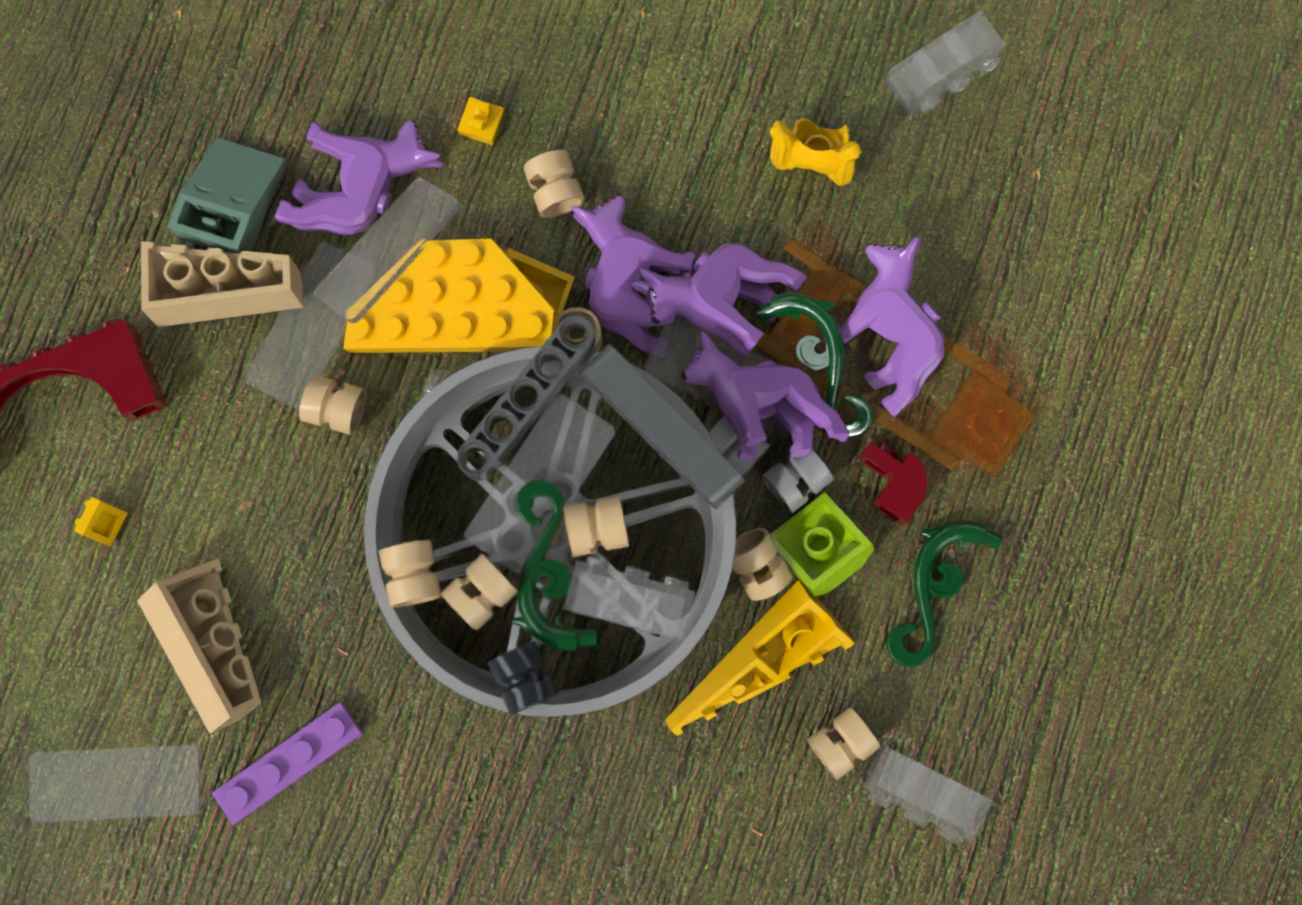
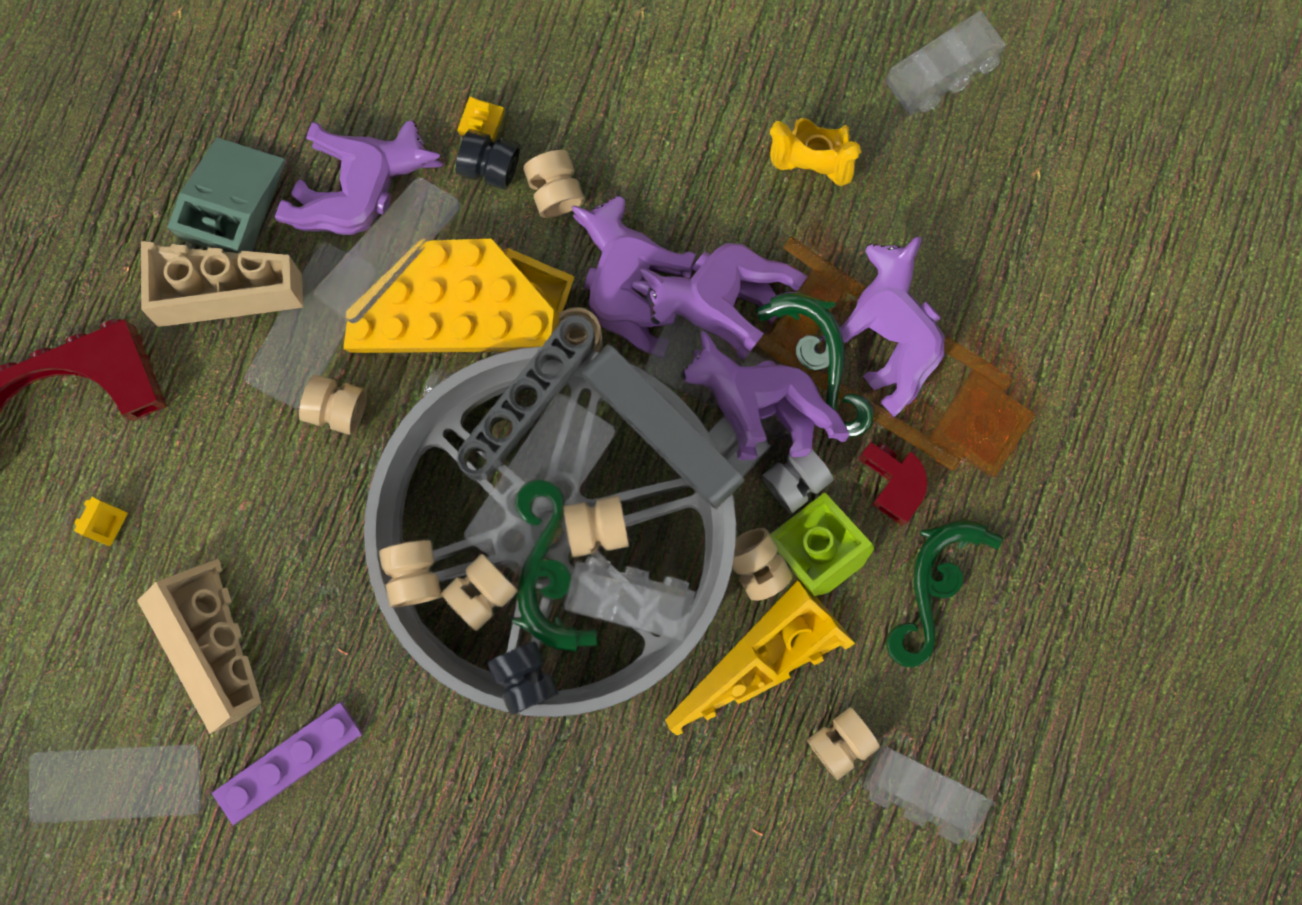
(487, 159): none -> black wheel

